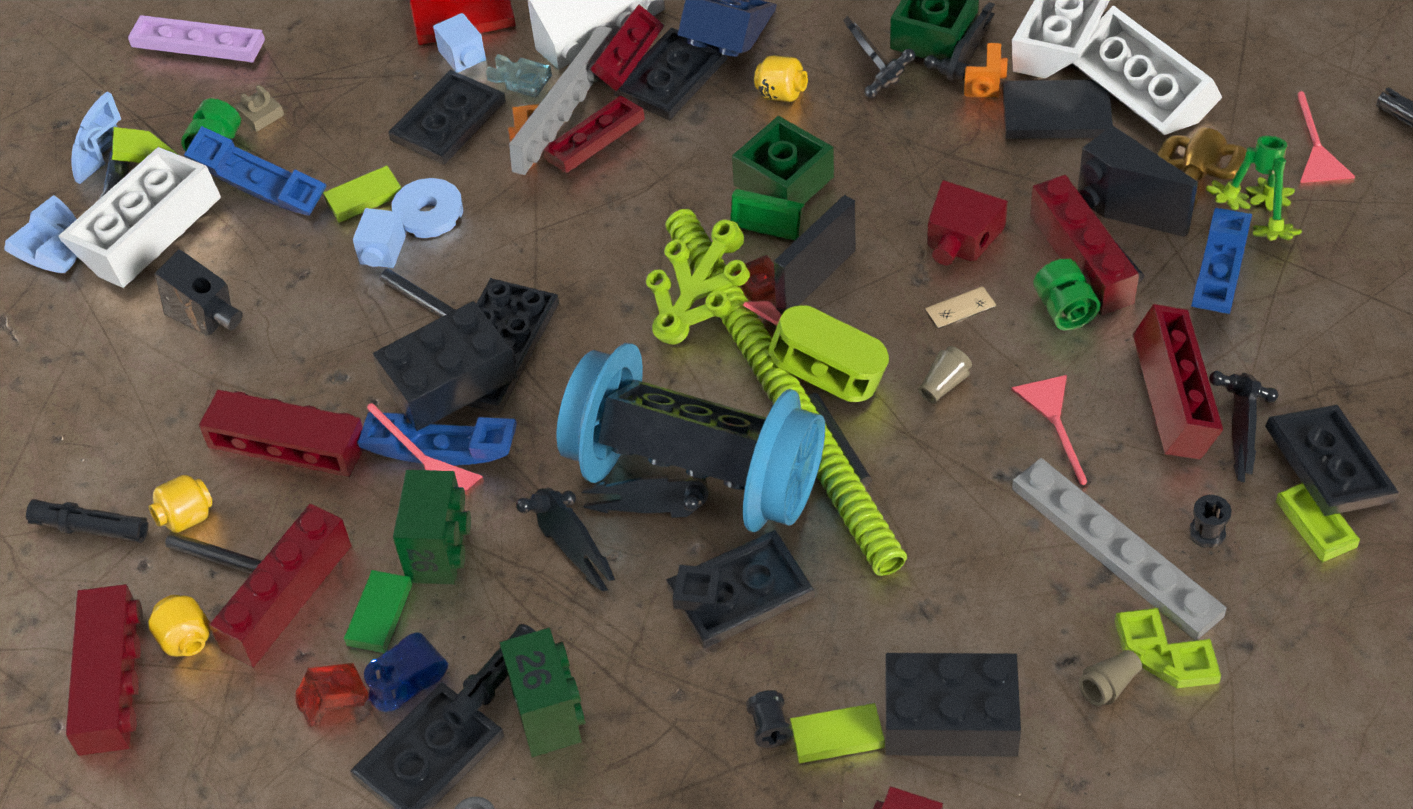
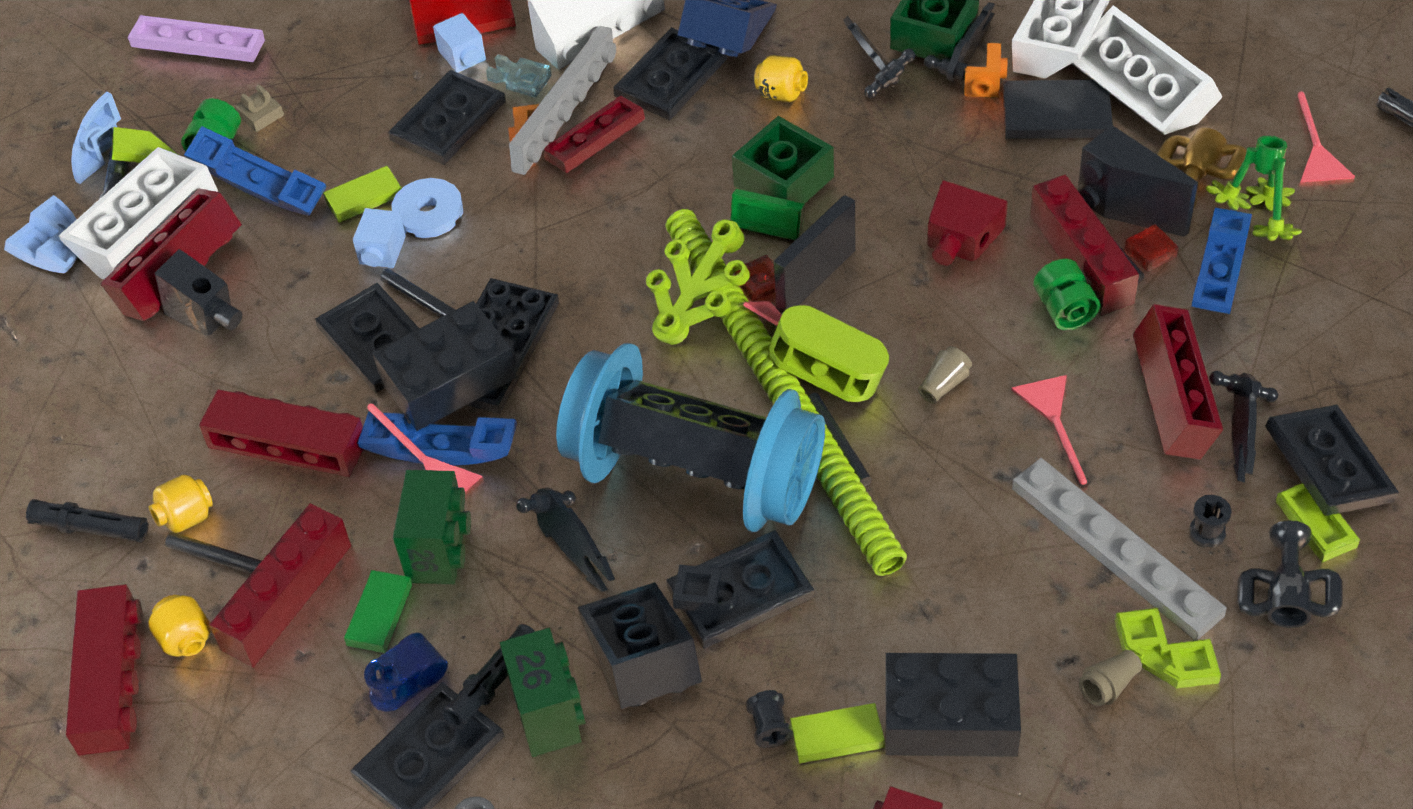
(195, 227): none -> dark red brick
(329, 689): clear red bracket -> none
(364, 326): none -> black tile
(627, 47): dark red plate -> none
(641, 645): none -> black slope
(652, 495): black piece -> none
(960, 307): tan sticker -> none
(1151, 248): none -> clear red plate
(1289, 589): none -> black piece

